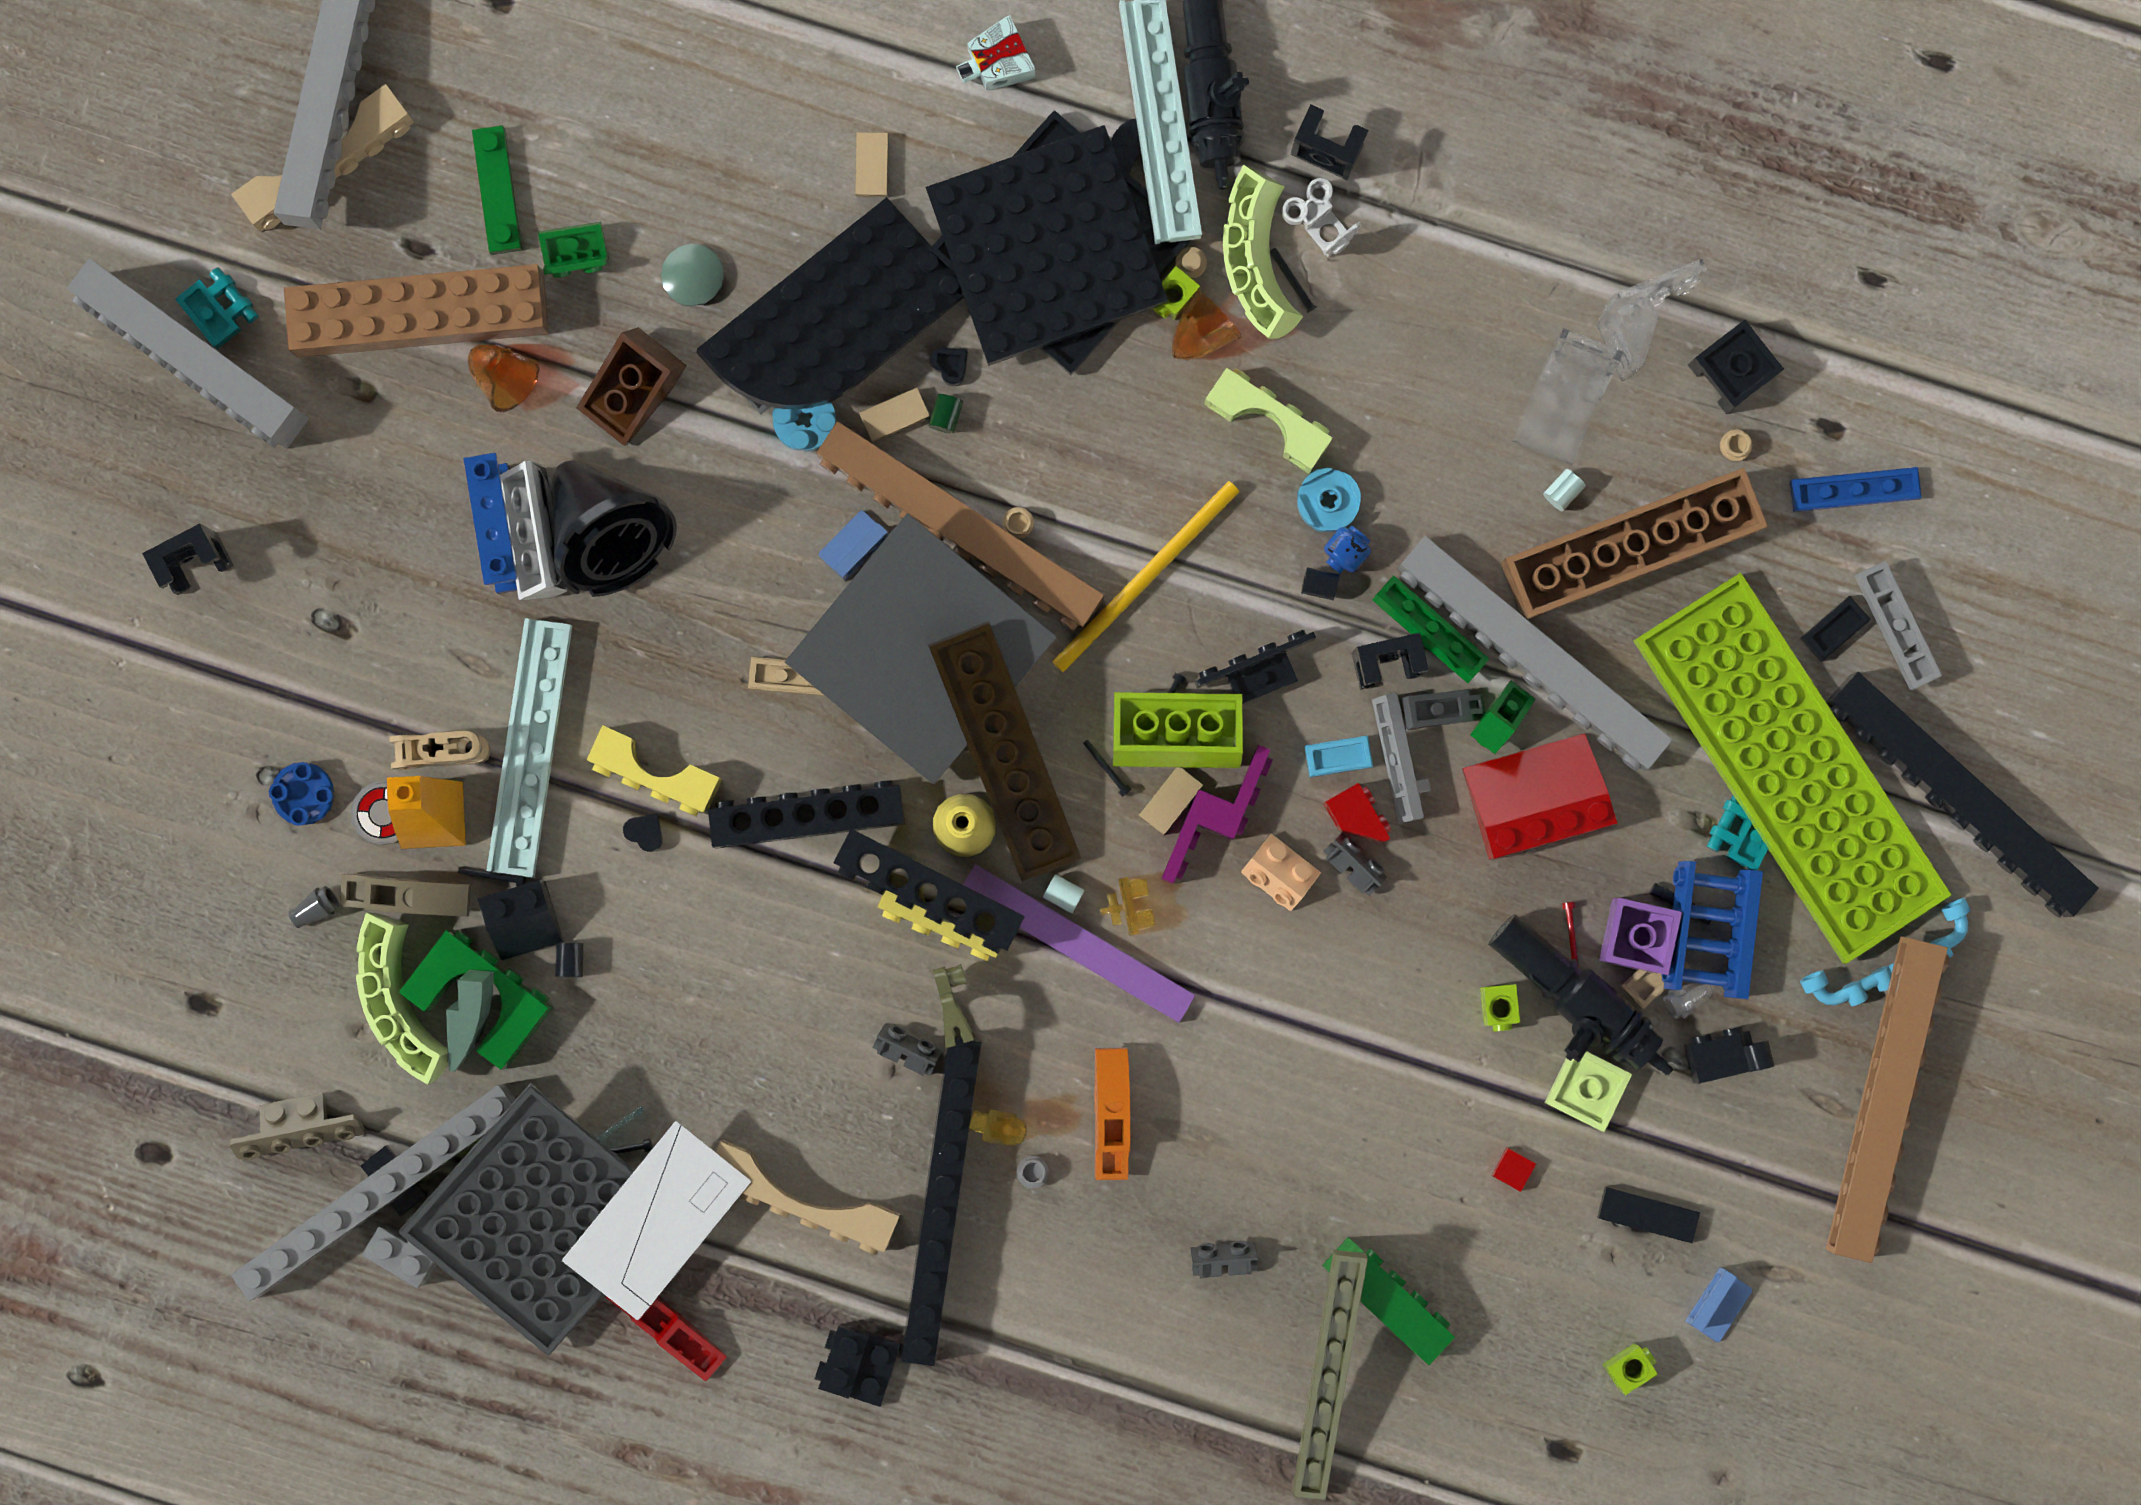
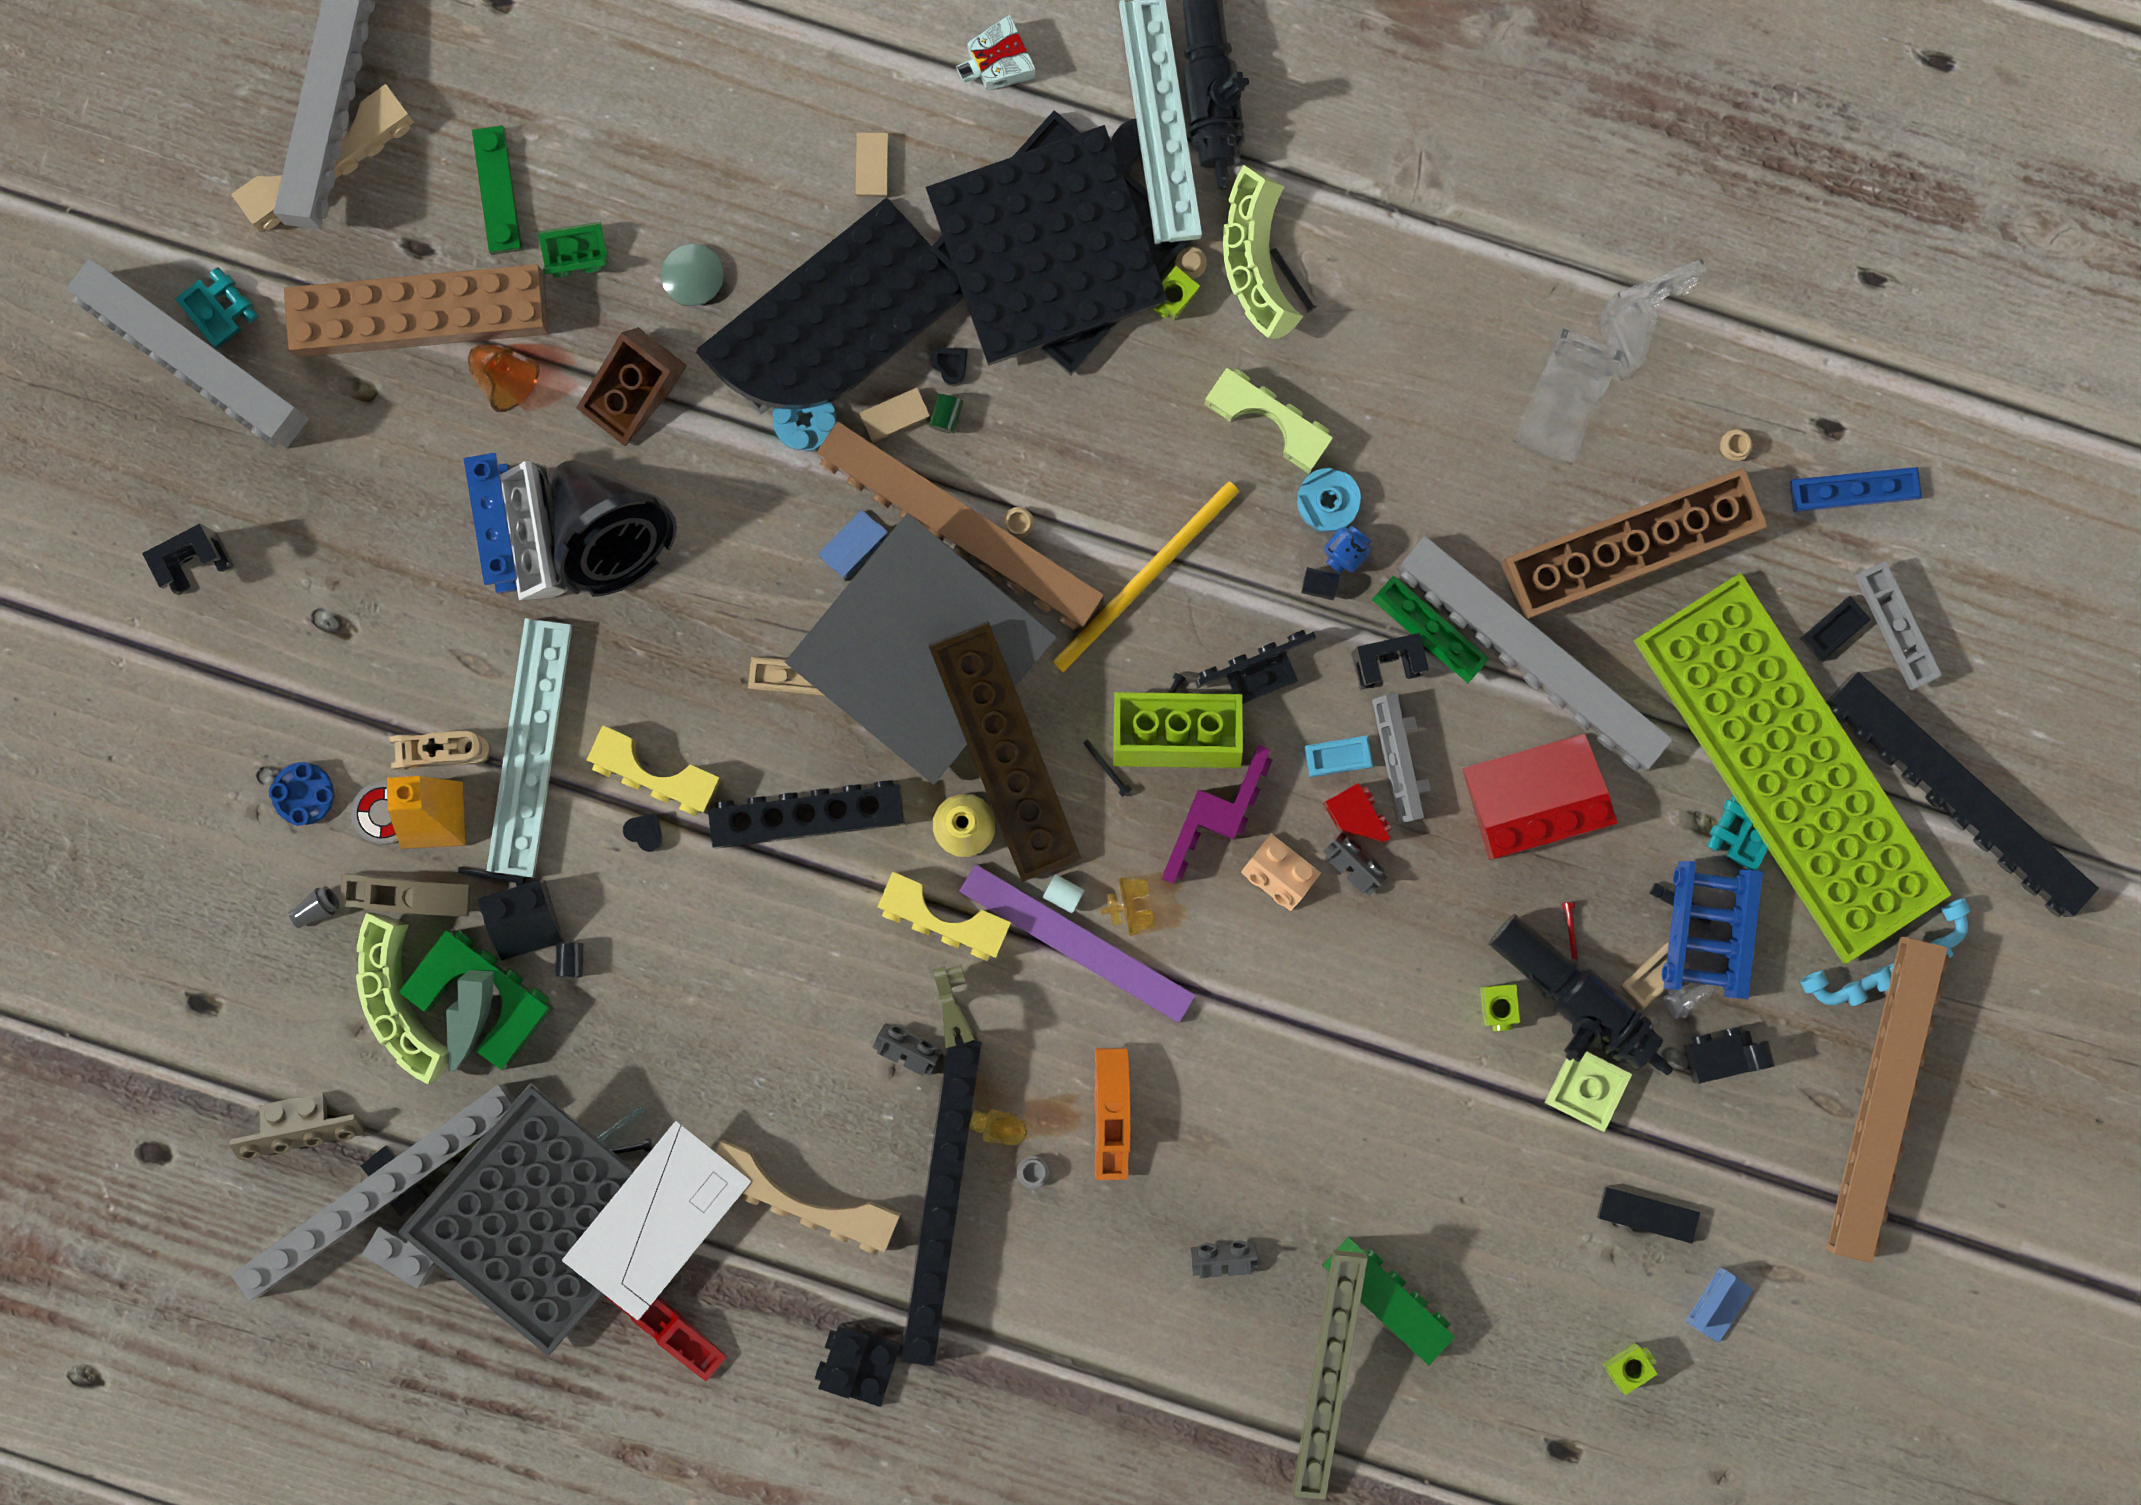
(859, 846): black brick -> none
(1170, 800): tan tile -> none
(1202, 329): clear orange helmet -> none
(1317, 213): white piece -> none
(1324, 152): black panel -> none
(1442, 708): dark grey hinge -> none
(1502, 717): green slope -> none
(1513, 1169): red tile -> none
(1564, 490): light aqua piece -> none
(1640, 936): medium lavender slope -> none
(1737, 365): black panel -> none

